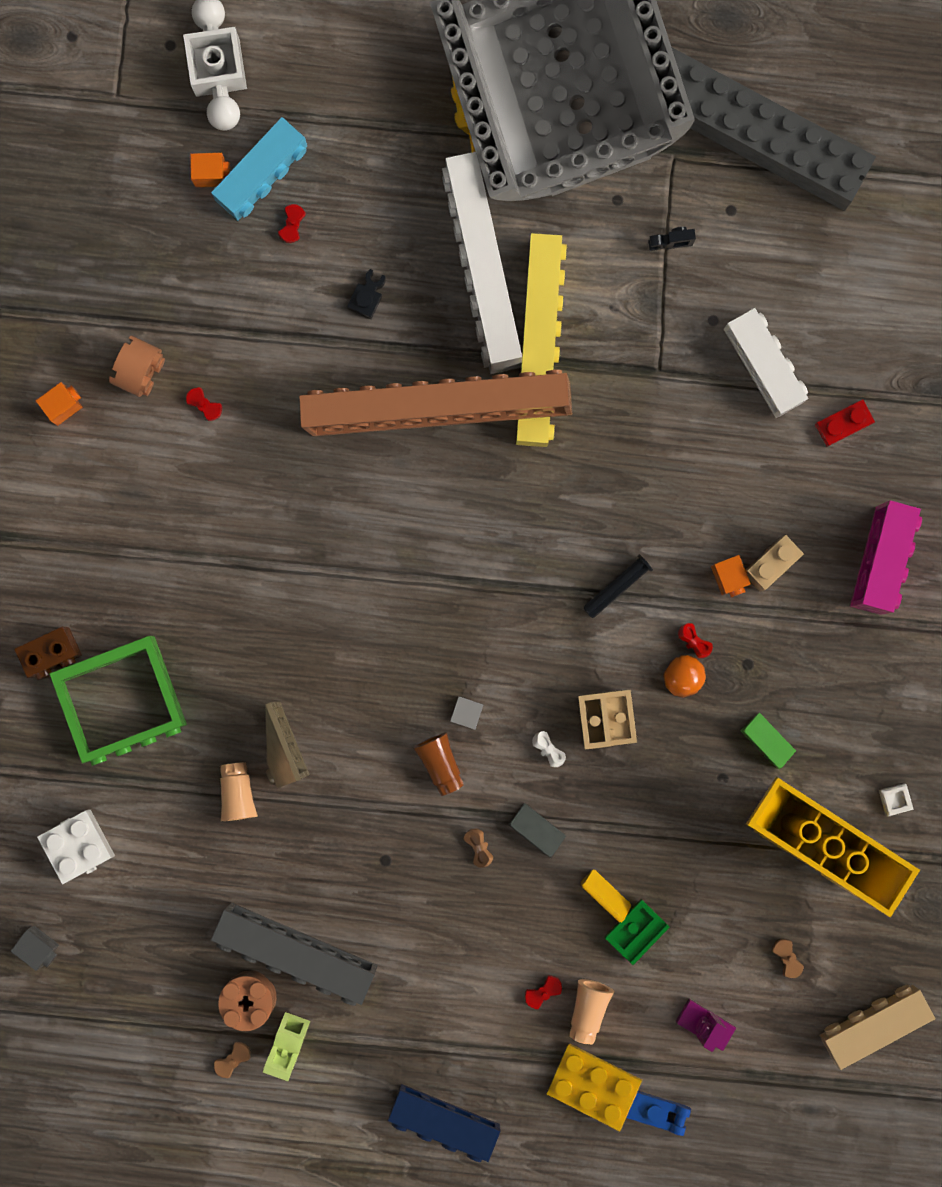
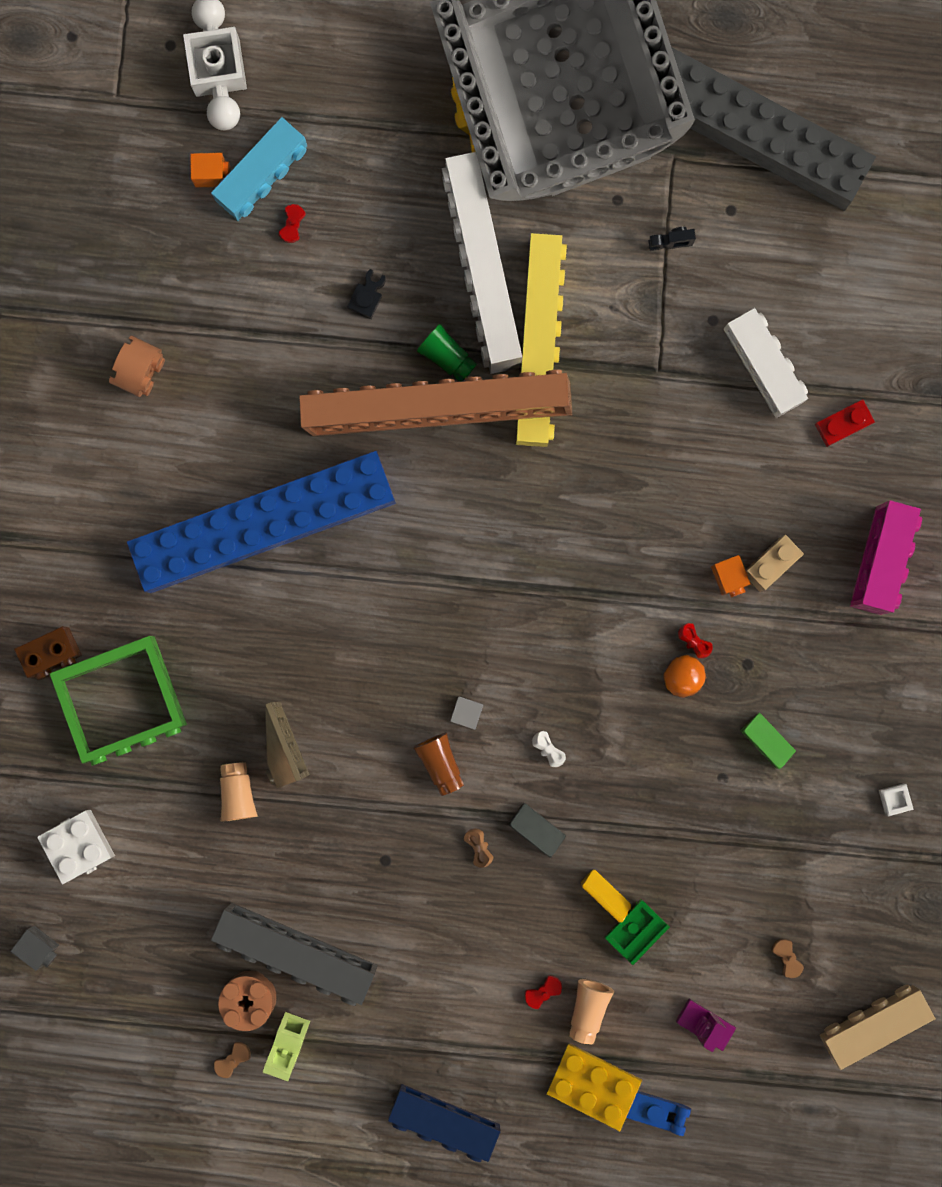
(60, 403): orange brick -> none
(196, 398): red piece -> none
(261, 522): none -> blue brick
(447, 354): none -> green plant
(607, 719): tan brick -> none
(617, 587): black axle -> none
(832, 847): yellow piece -> none

